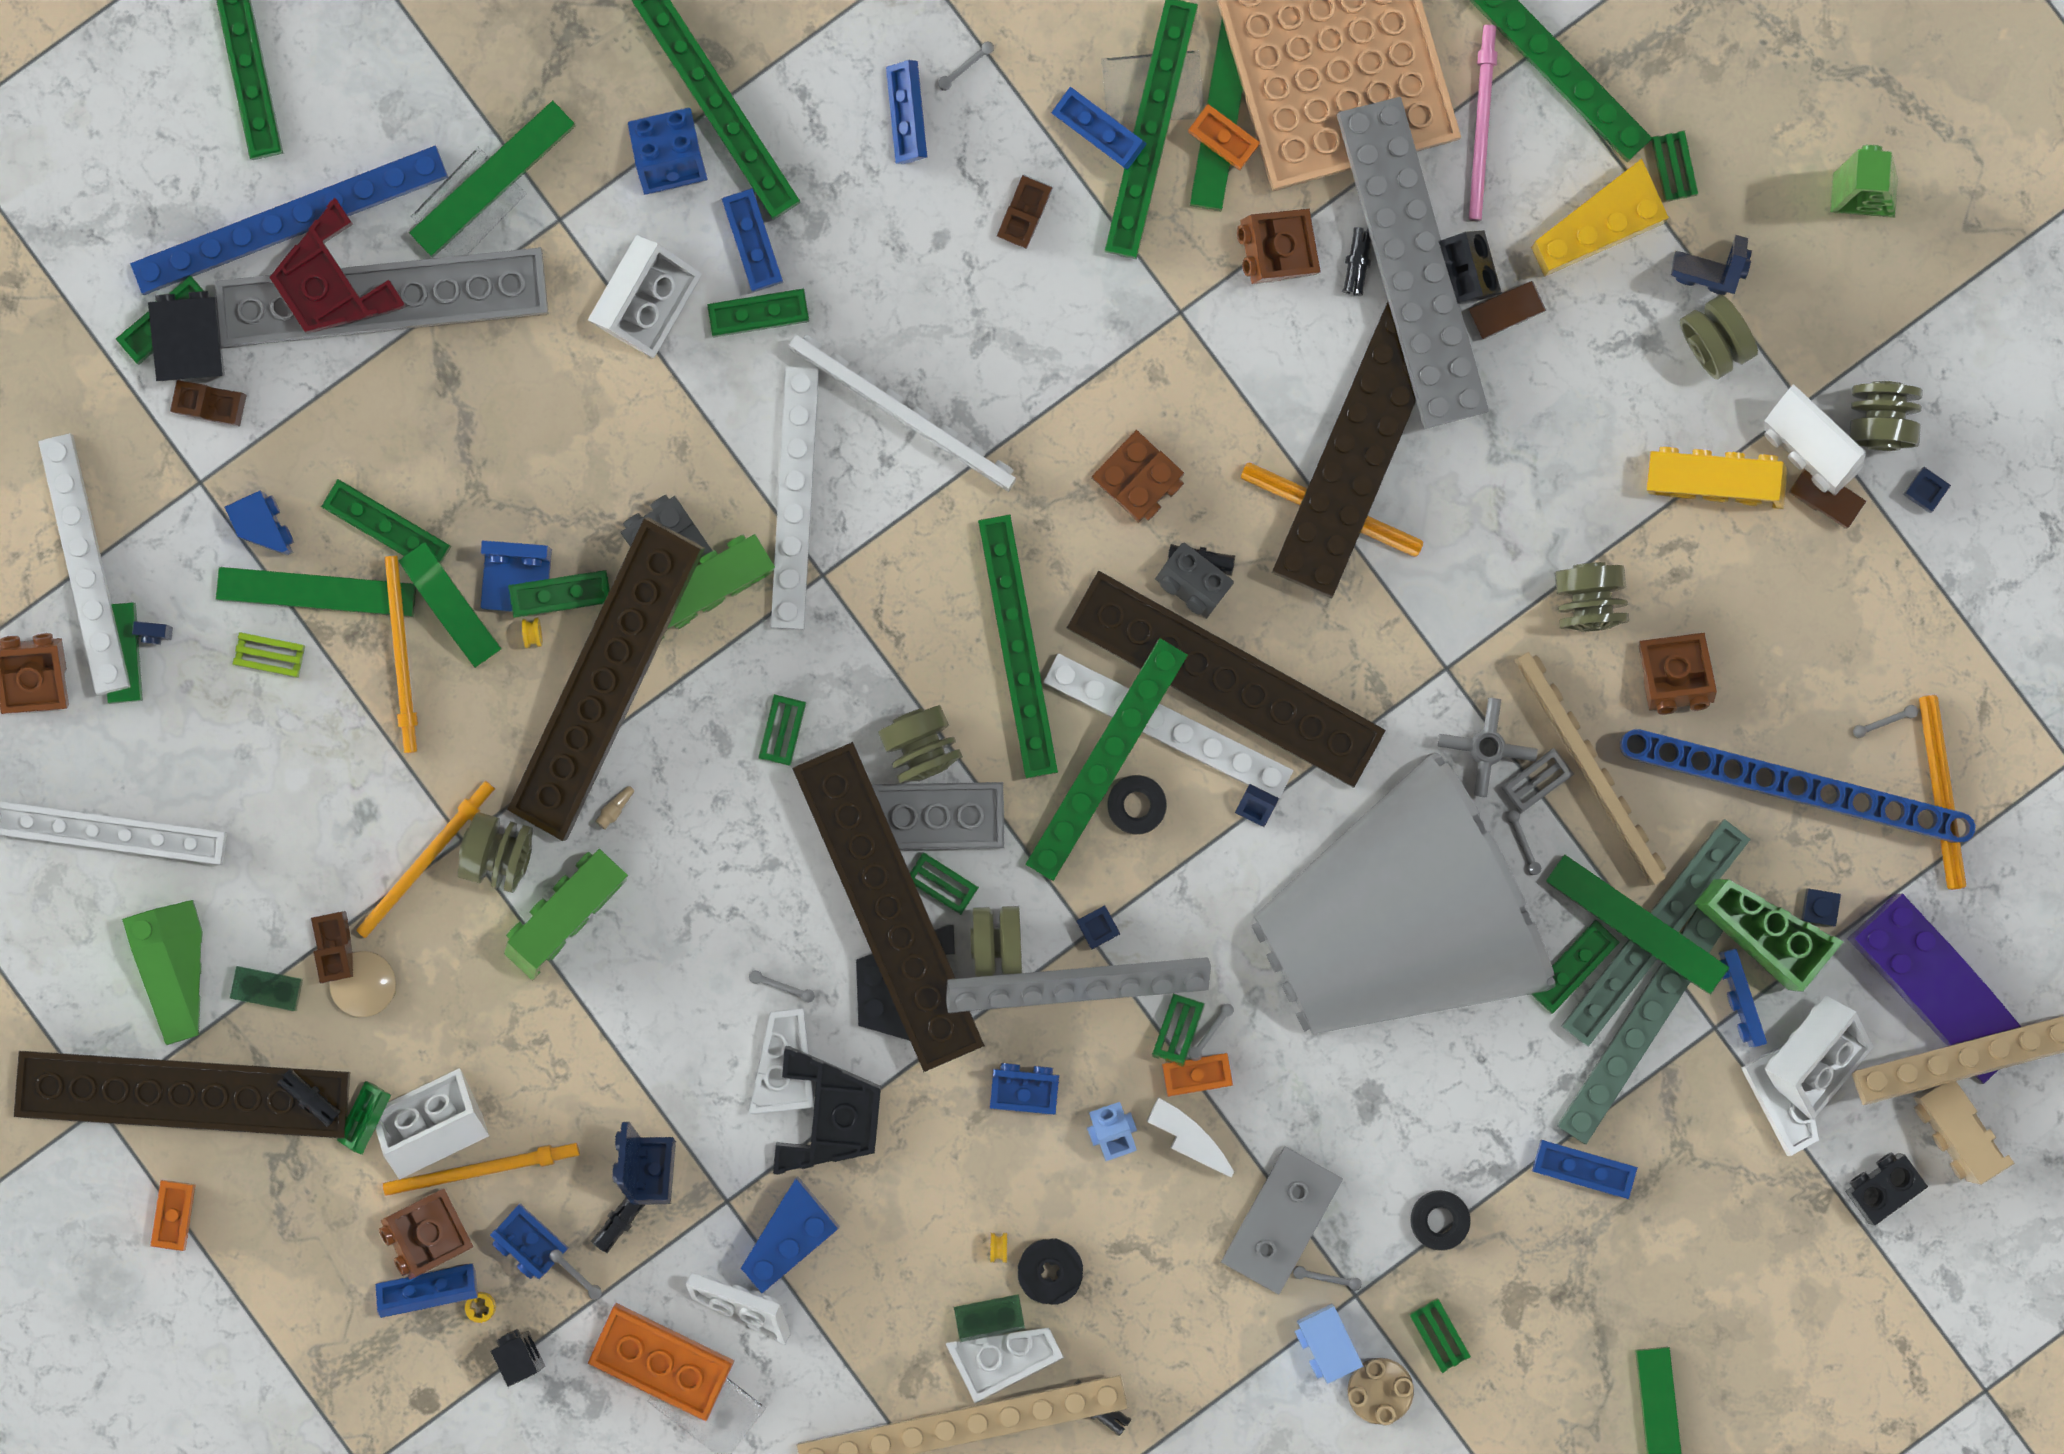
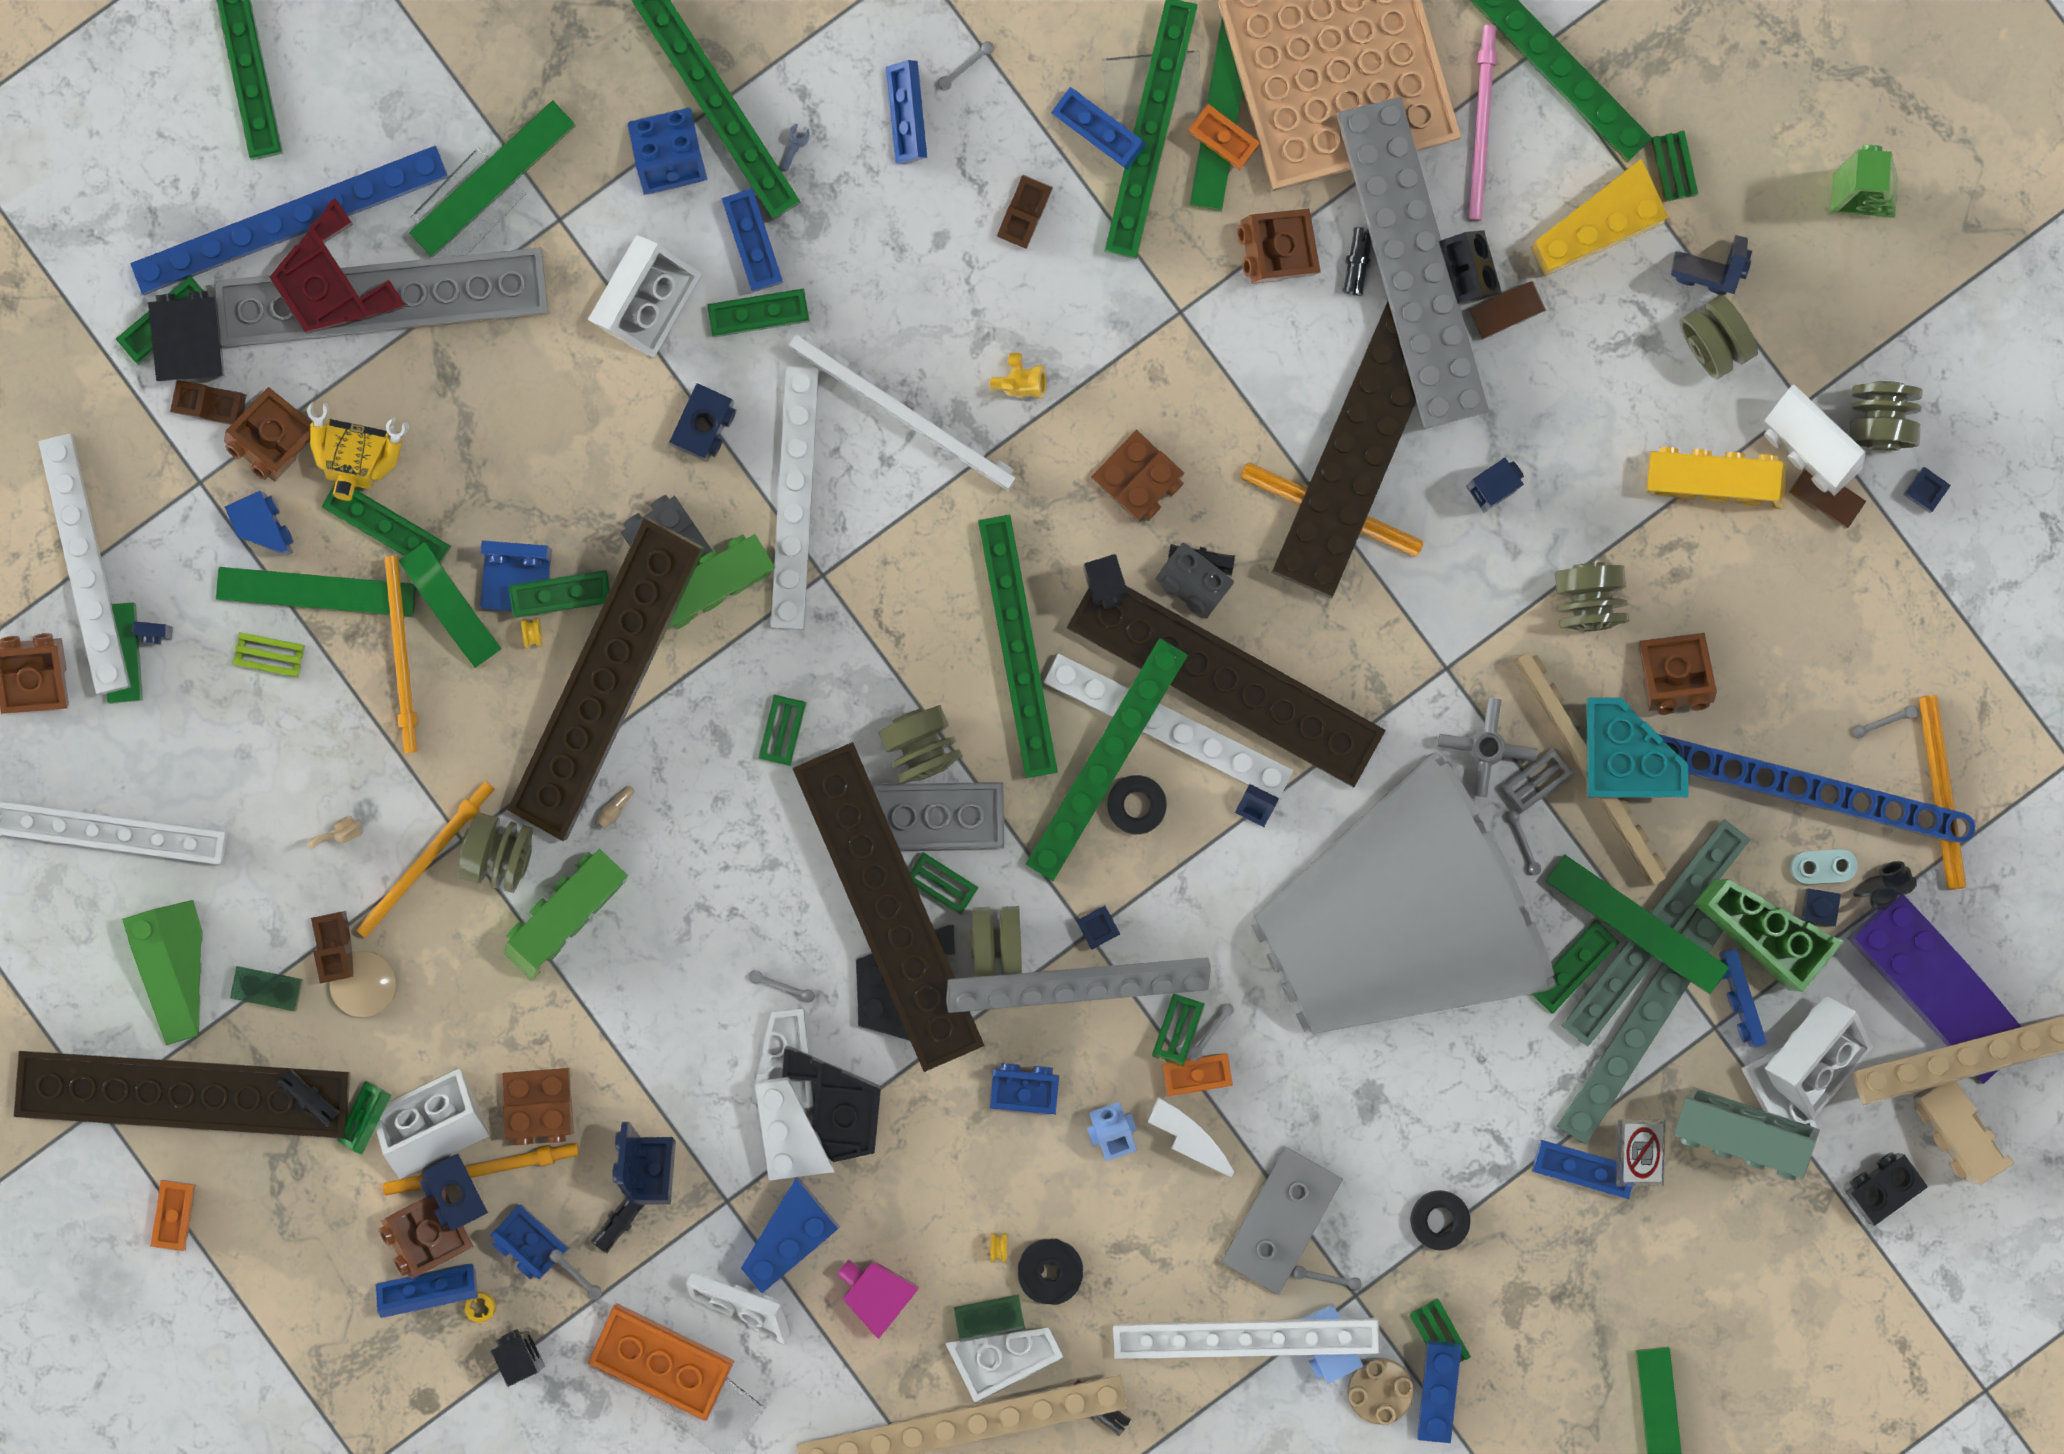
(268, 435): none -> dark orange plate
(344, 831): none -> tan plate
(353, 452): none -> yellow torso
(453, 1172): none -> dark blue brick
(537, 1105): none -> dark orange plate
(703, 403): none -> dark blue brick
(787, 1134): none -> white wing
(794, 146): none -> sand blue hand
(876, 1294): none -> dark pink torso
(1021, 382): none -> yellow piece
(1105, 581): none -> black brick
(1246, 1338): none -> white plate
(1439, 1391): none -> blue plate
(1495, 484): none -> dark blue brick
(1629, 756): none -> teal plate
(1640, 1152): none -> piece
(1746, 1133): none -> sand green brick
(1824, 866): none -> light aqua plate
(1884, 889): none -> black plate

